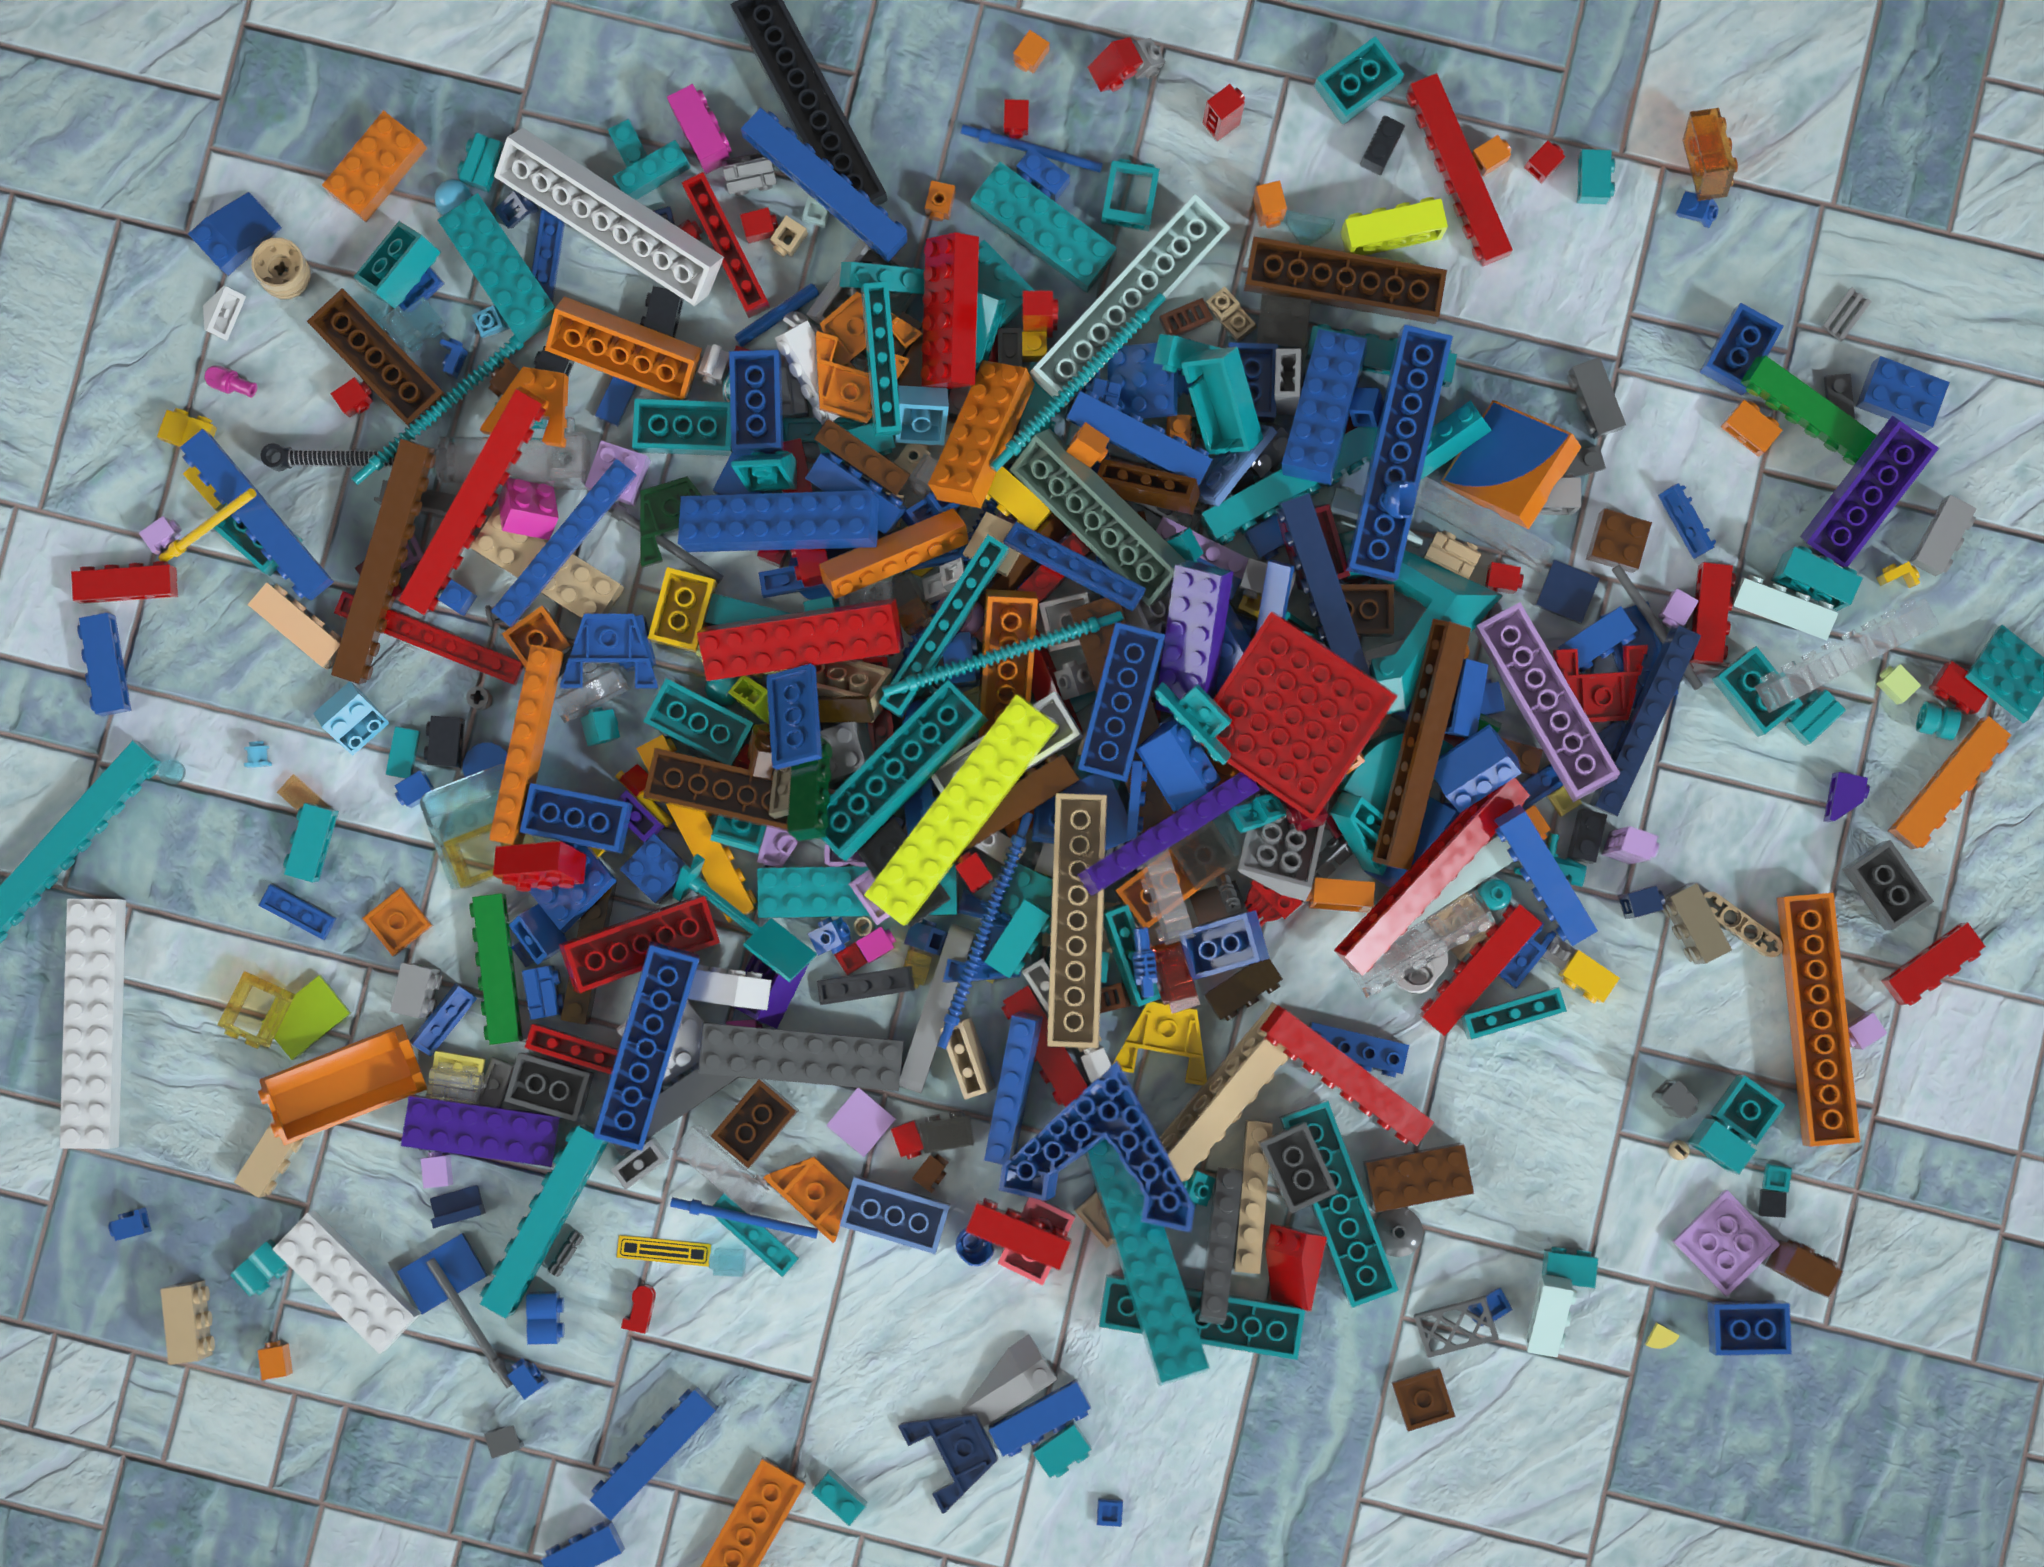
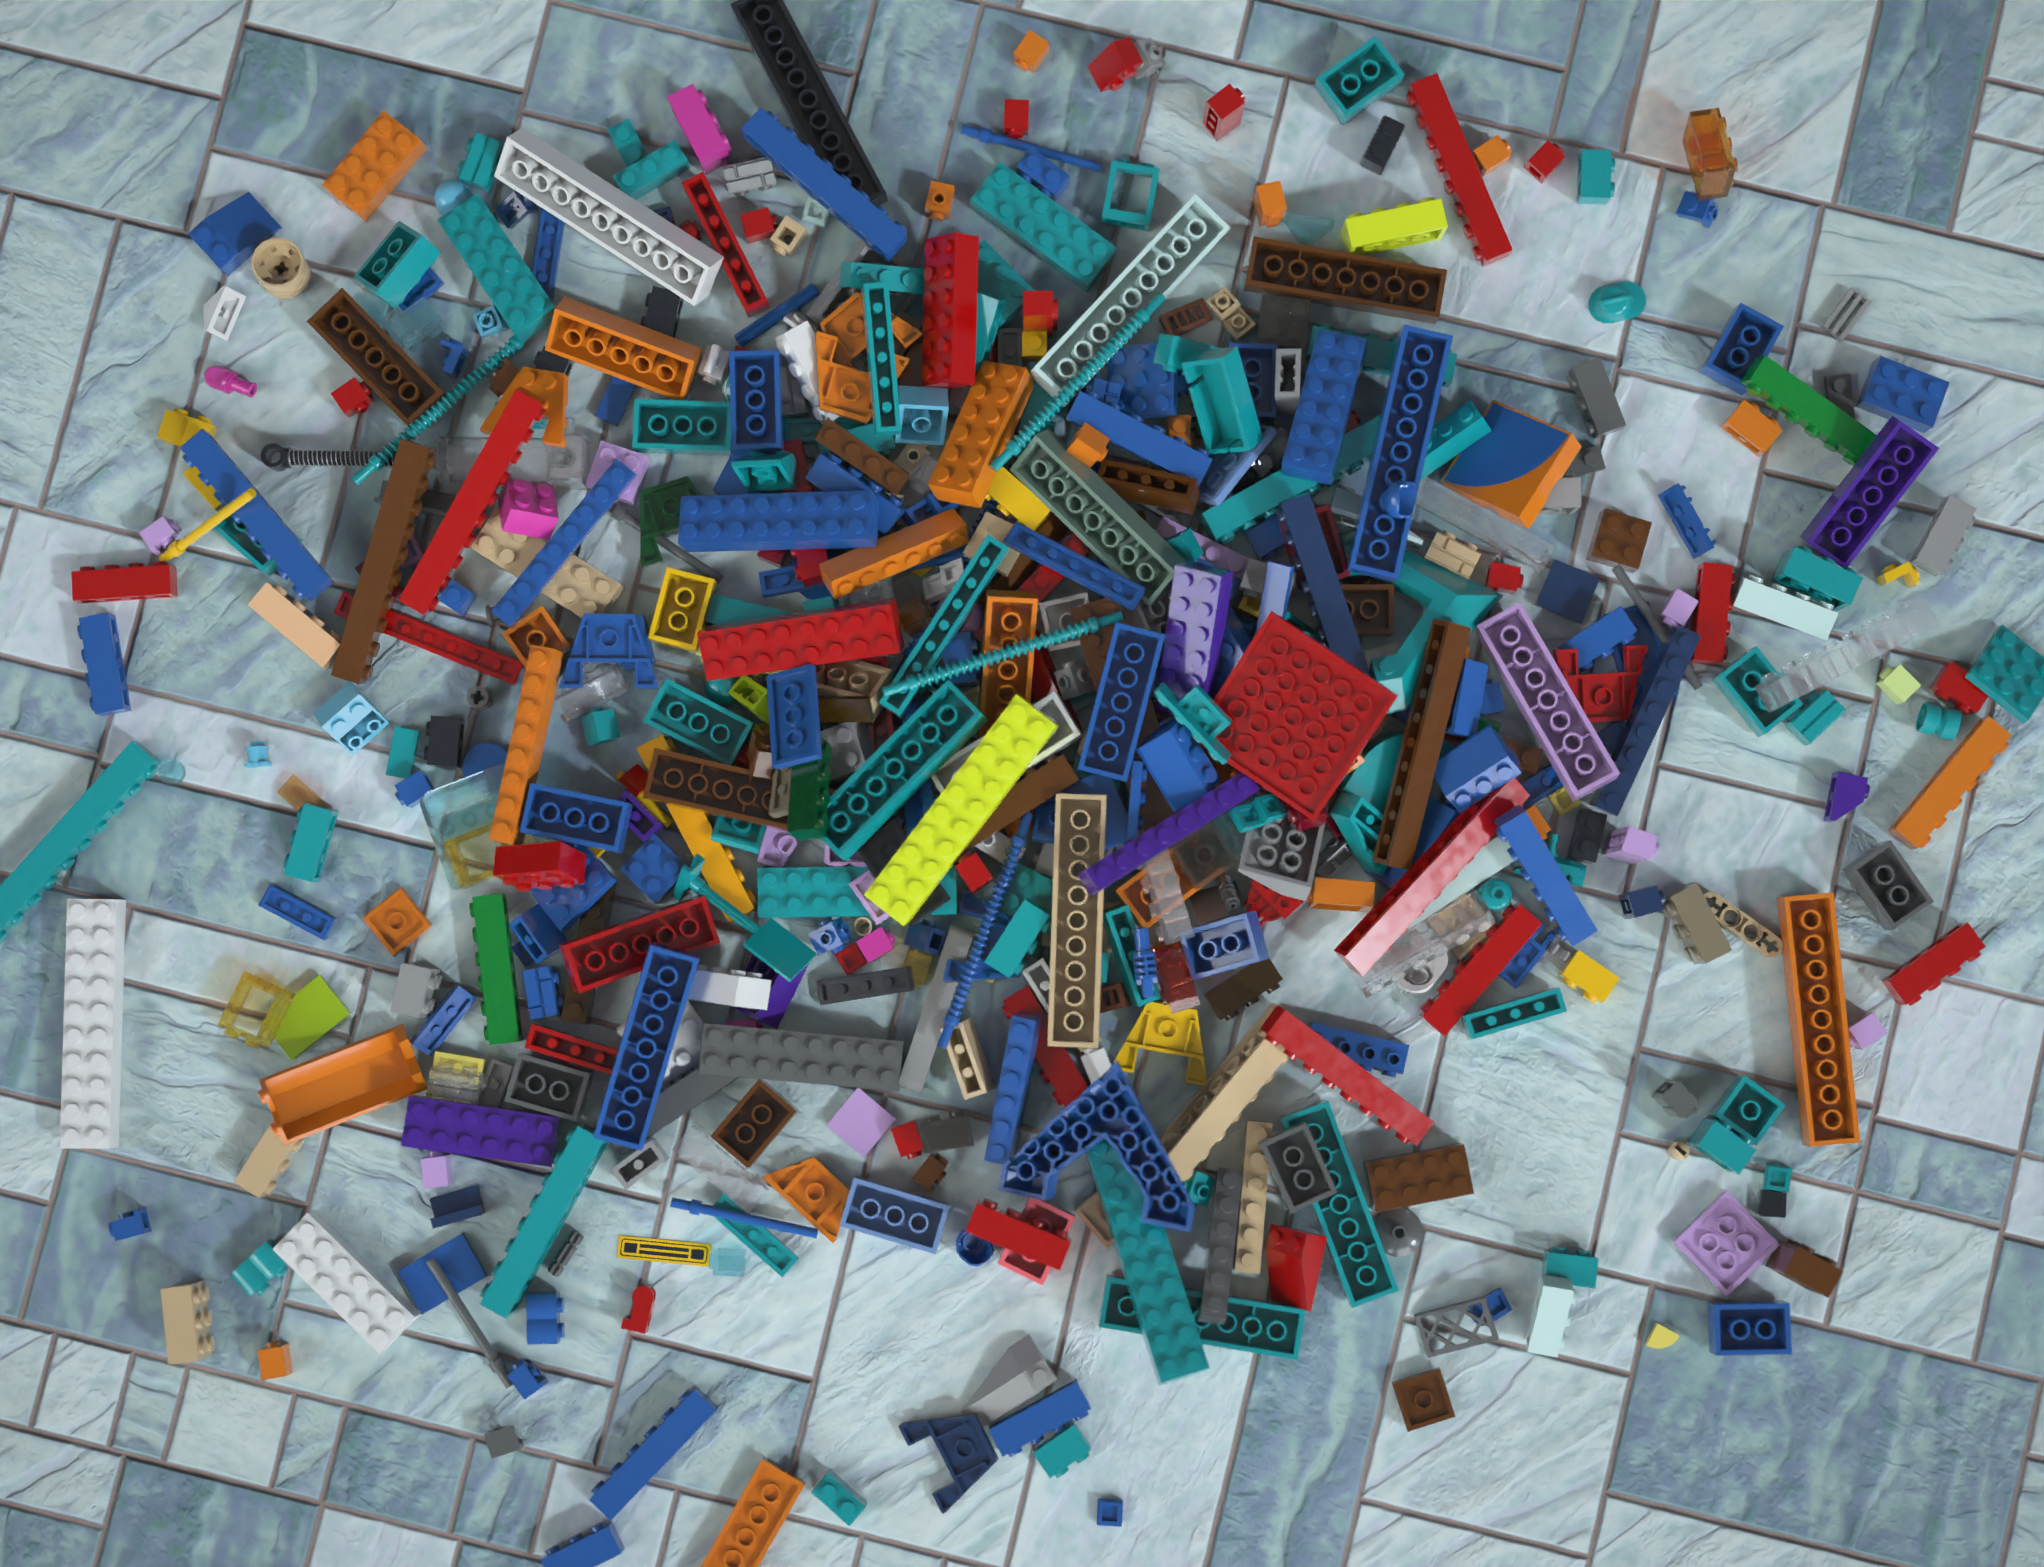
(1366, 407): blue brick -> none
(1617, 302): none -> teal piece

